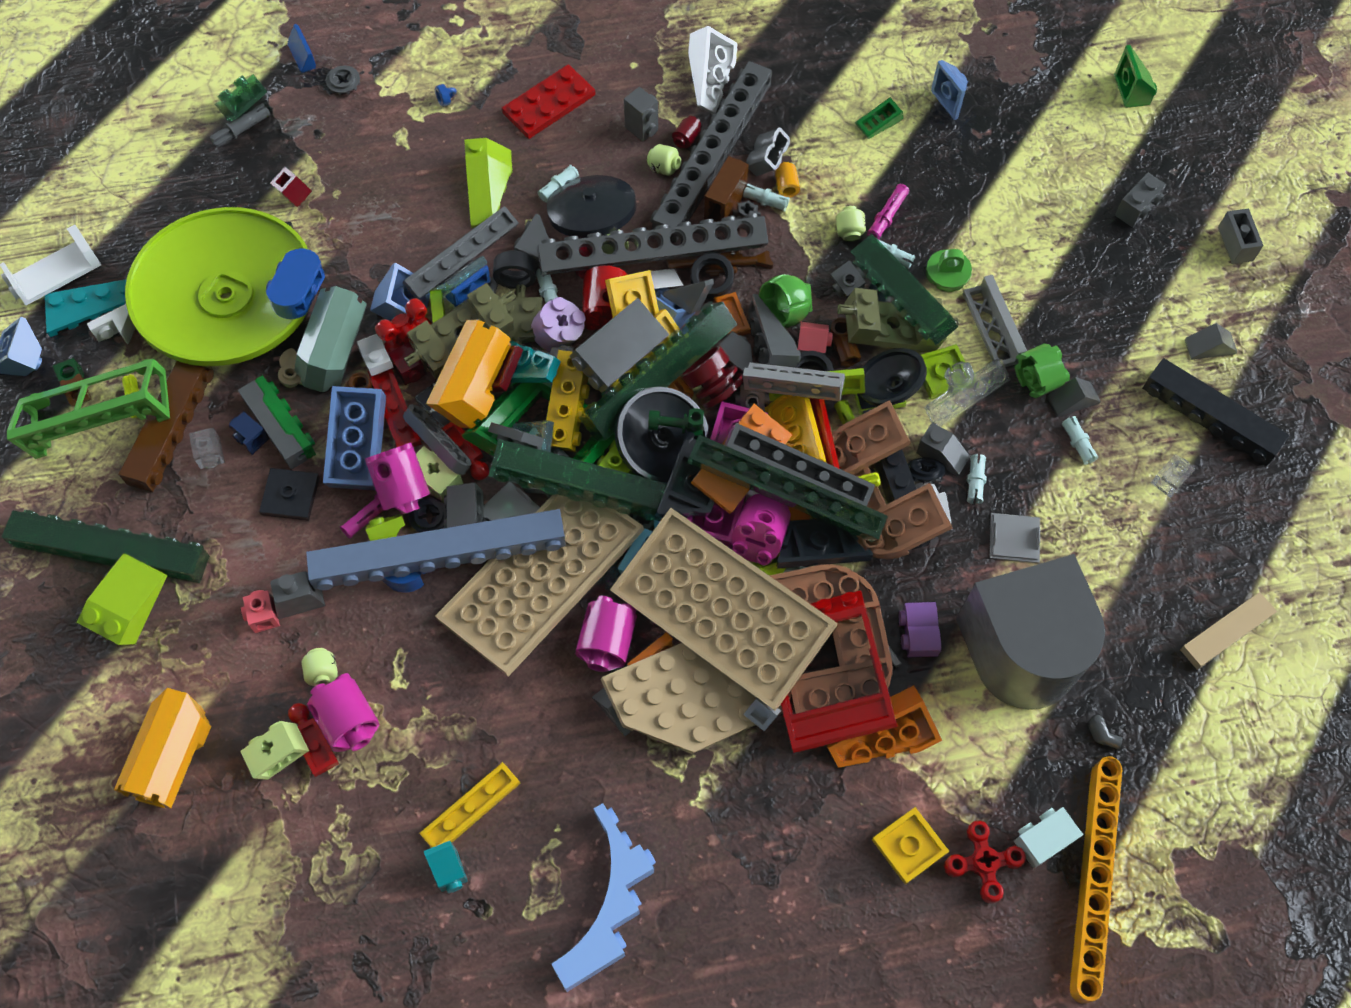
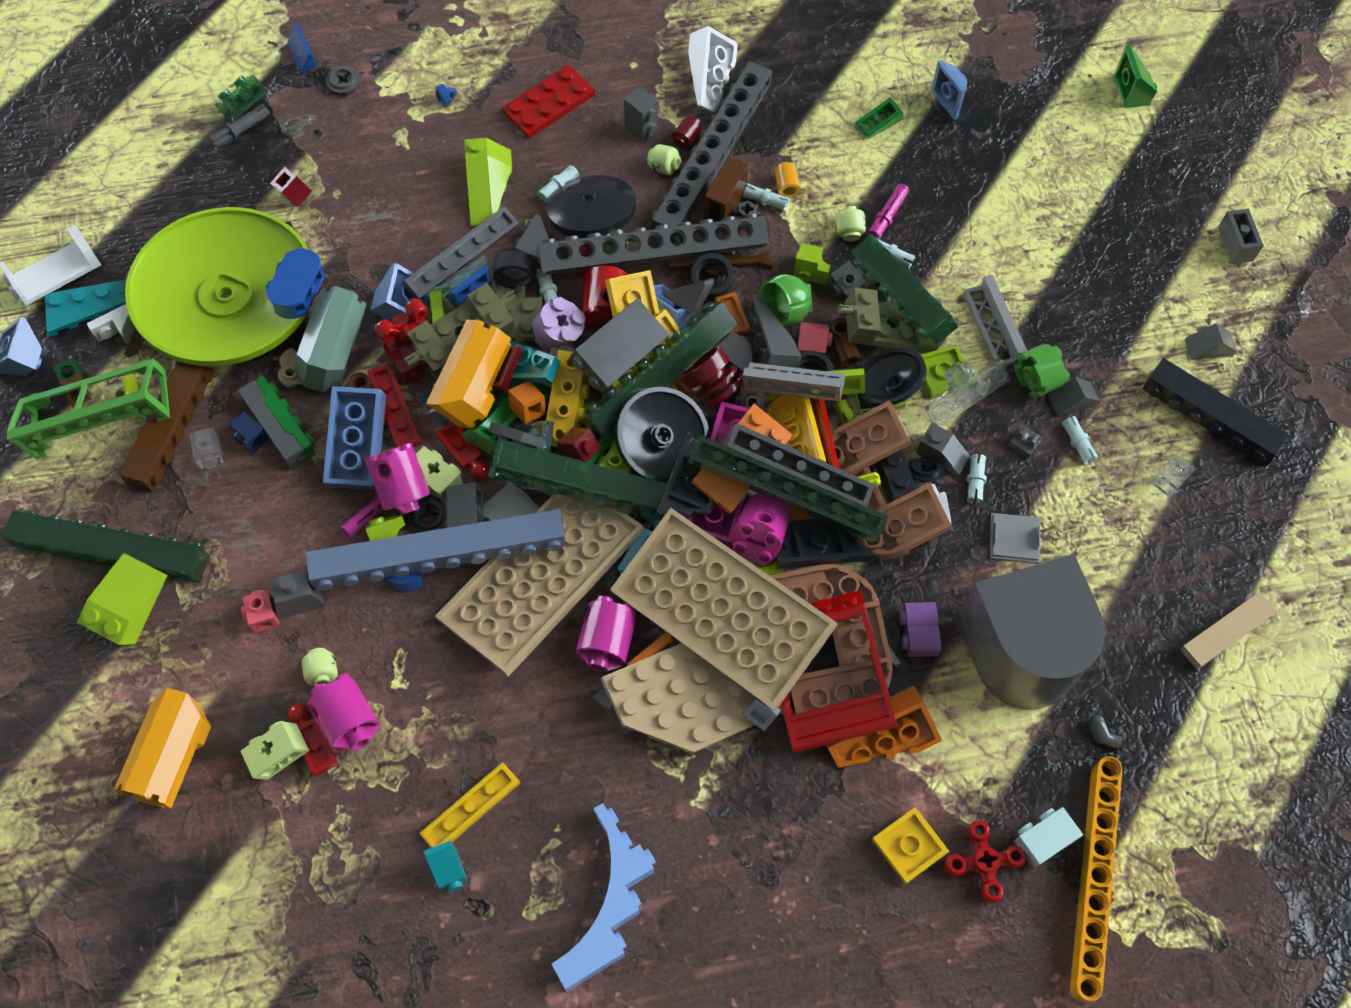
(289, 494): black plate -> none
(374, 354): white slope -> none
(437, 439): dark grey beam -> none
(527, 402): none -> orange brick
(579, 444): none -> dark red brick
(665, 278): white sticker -> none
(693, 423): dark green bar -> none
(768, 151): dark grey brick -> none
(810, 265): none -> lime brick
(949, 270): bright green tile -> none
(1025, 441): none -> dark grey tile
(1140, 200): dark grey brick -> none

